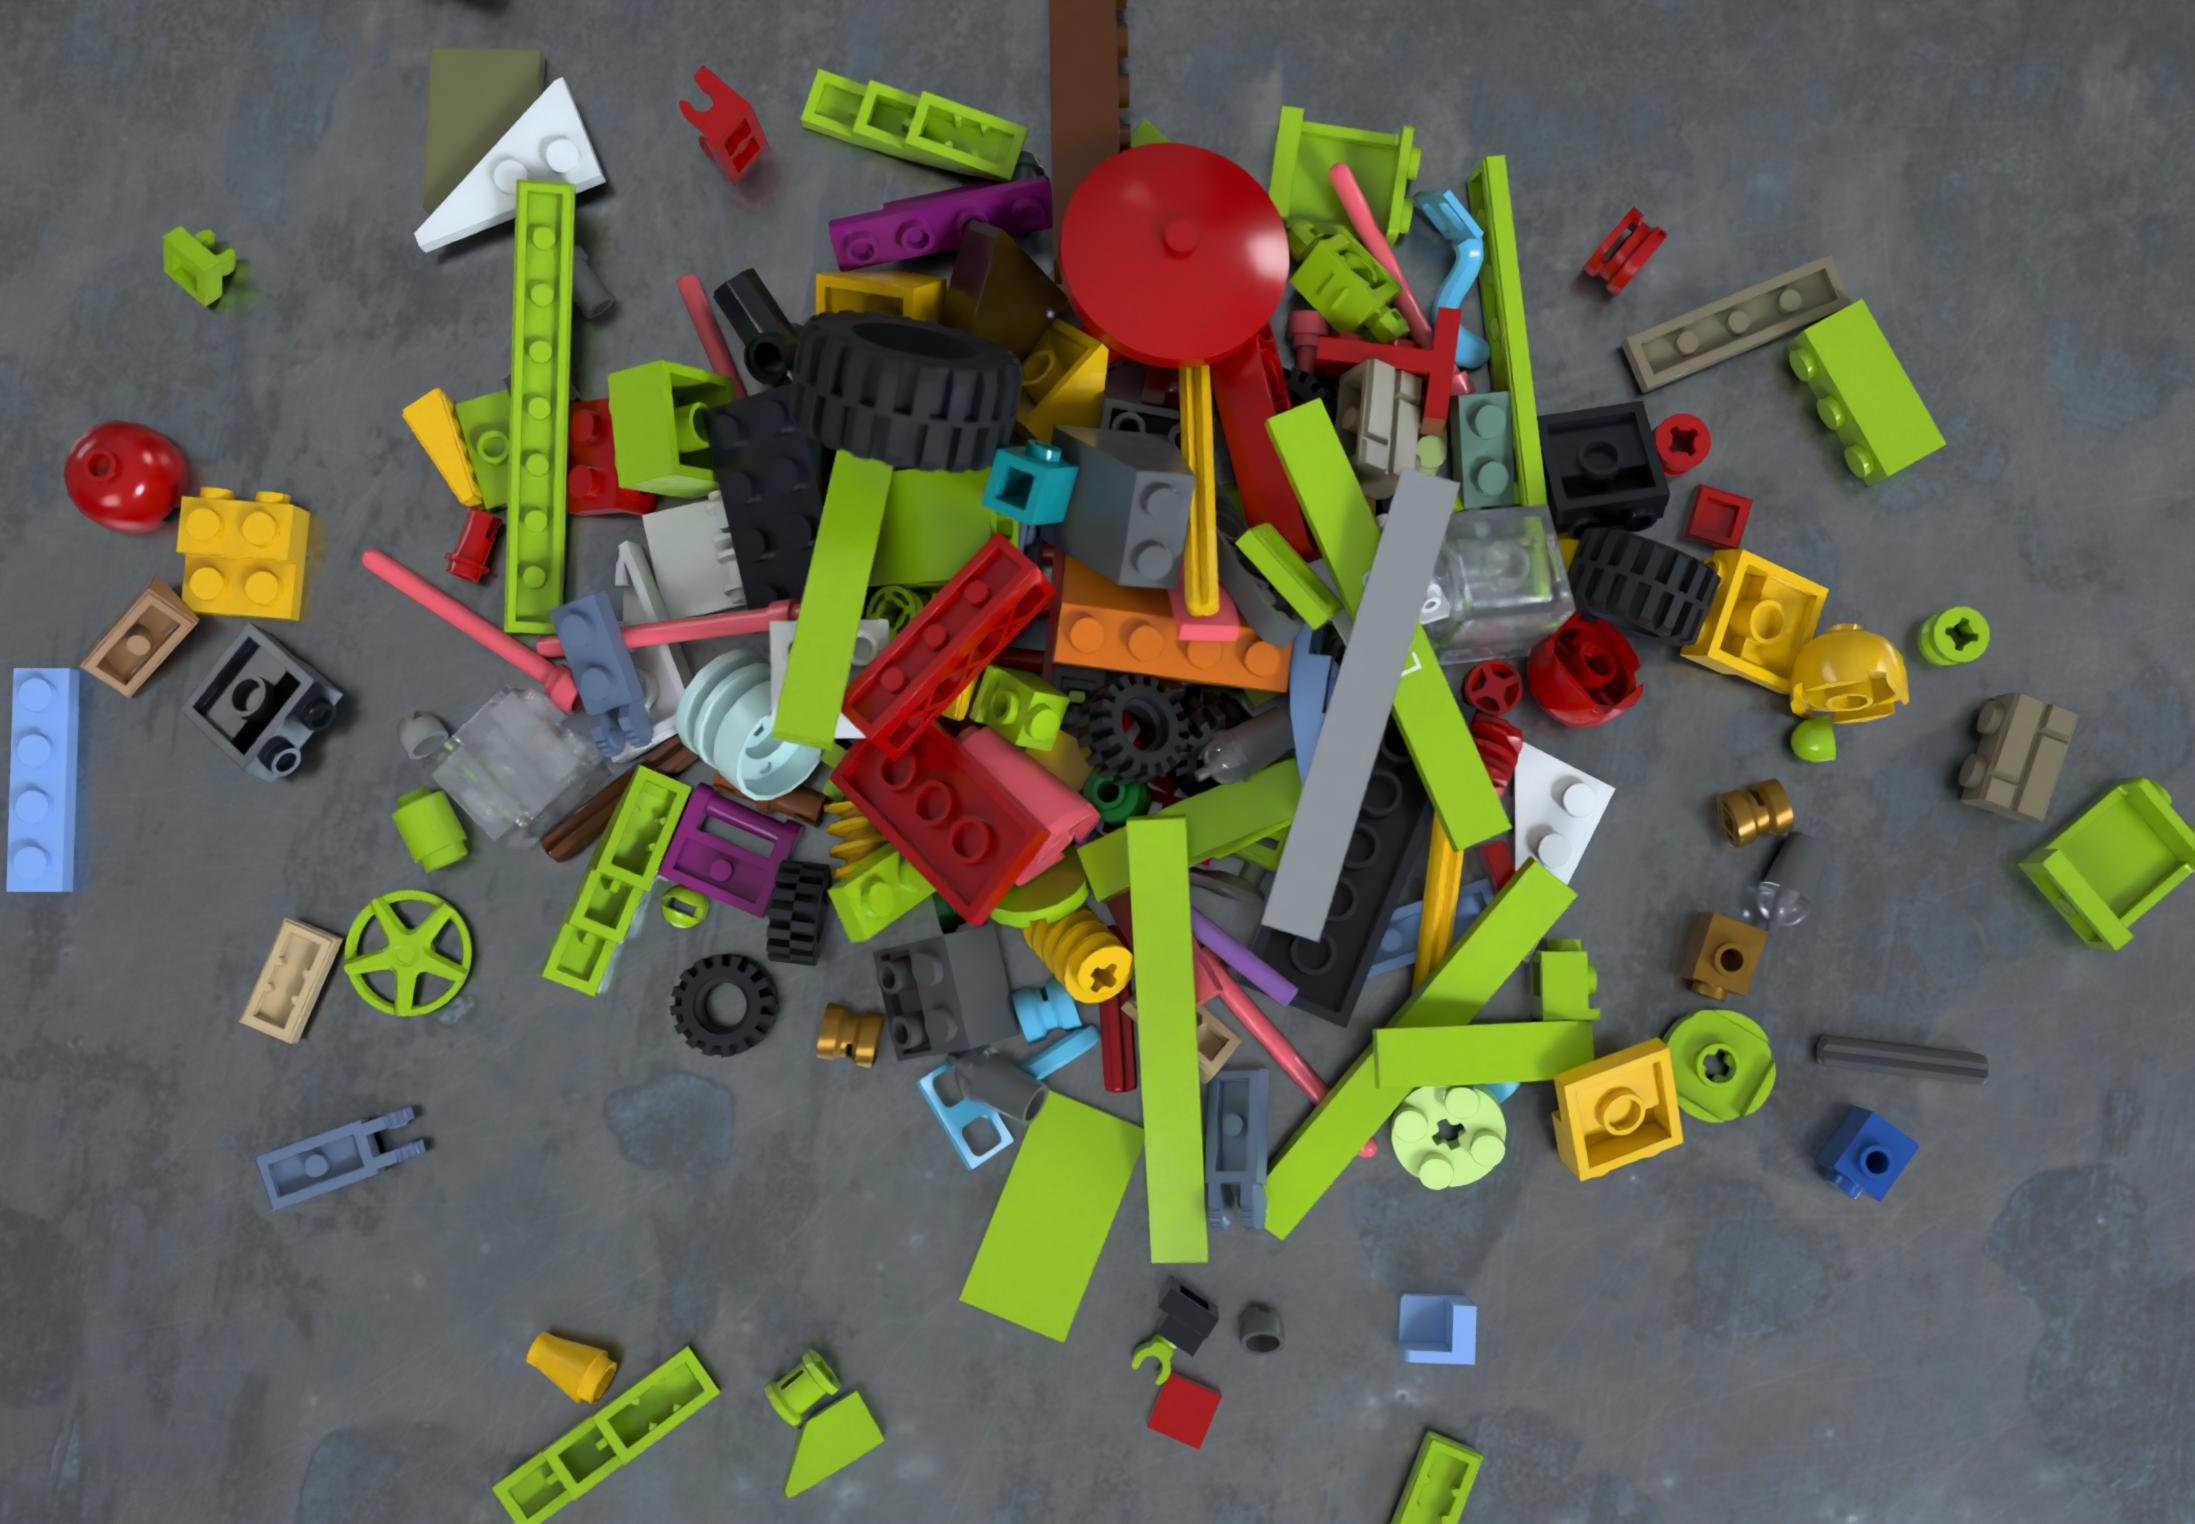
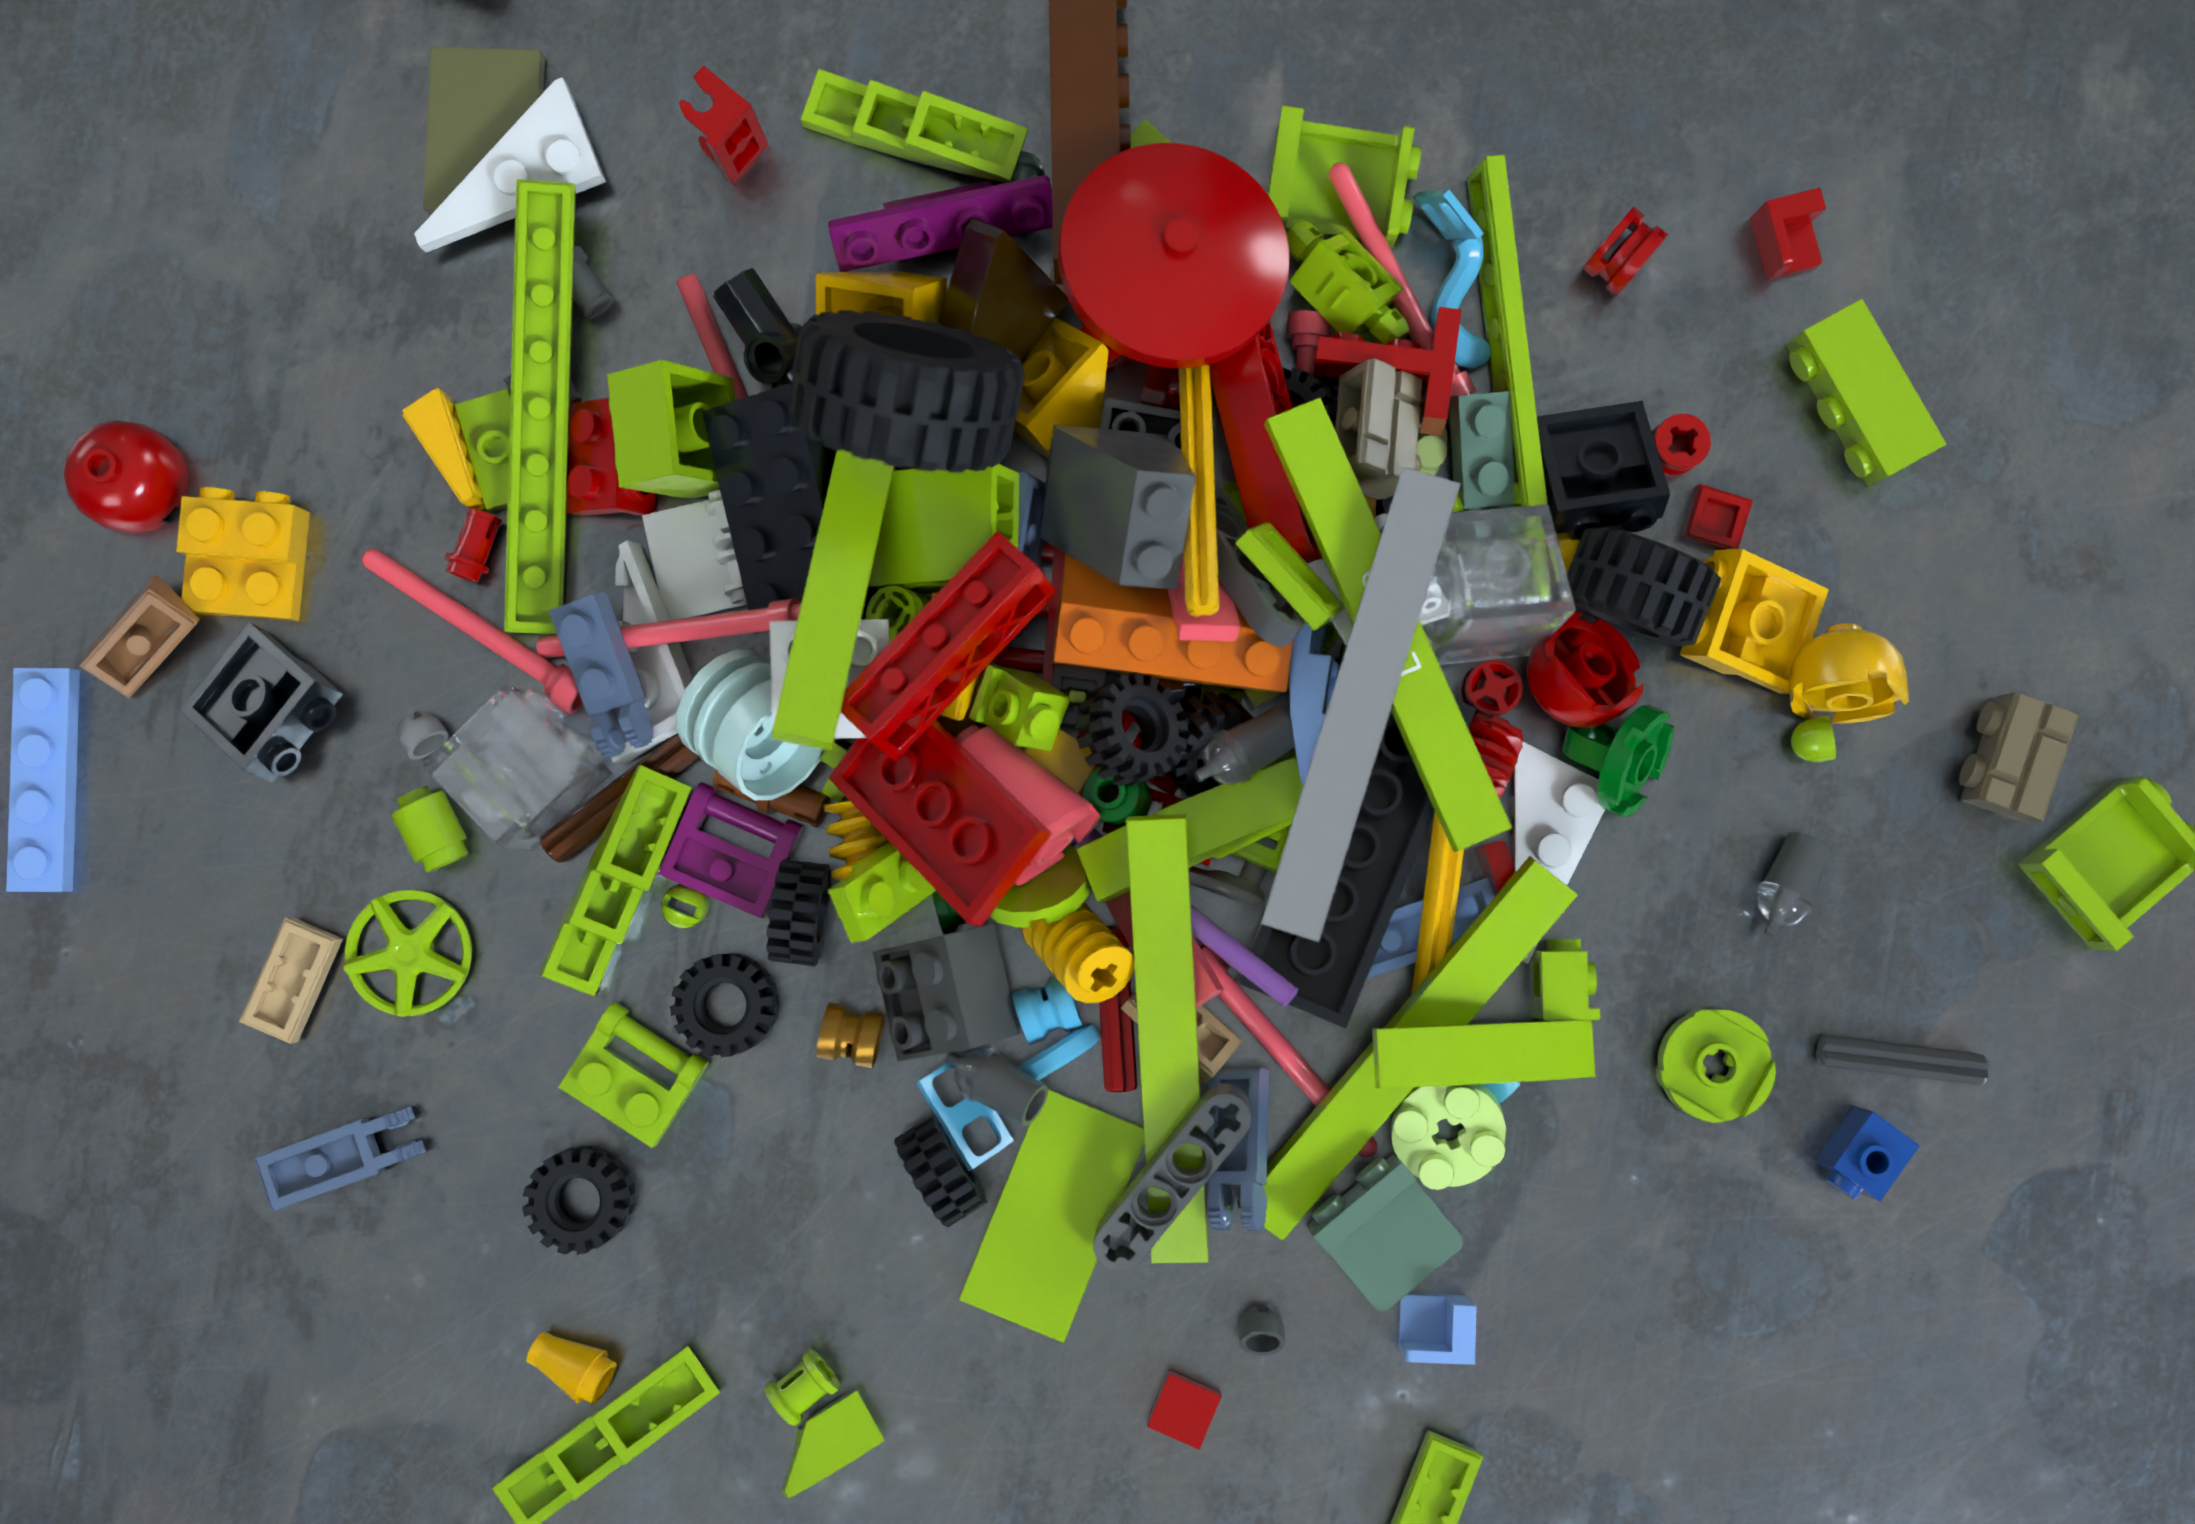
(194, 266): lime tile -> none
(545, 1207): none -> black tyre
(624, 1090): none -> lime plate
(939, 1172): none -> black tyre
(1030, 483): teal brick -> none
(1176, 1181): none -> dark grey beam
(1183, 1324): black piece -> none
(1385, 1232): none -> sand green bracket
(1617, 1110): yellow plate -> none
(1623, 756): none -> green tile
(1721, 955): pearl gold brick -> none
(1736, 323): dark tan plate -> none
(1755, 812): pearl gold wheel -> none
(1786, 233): none -> red panel
(1938, 638): lime wheel -> none

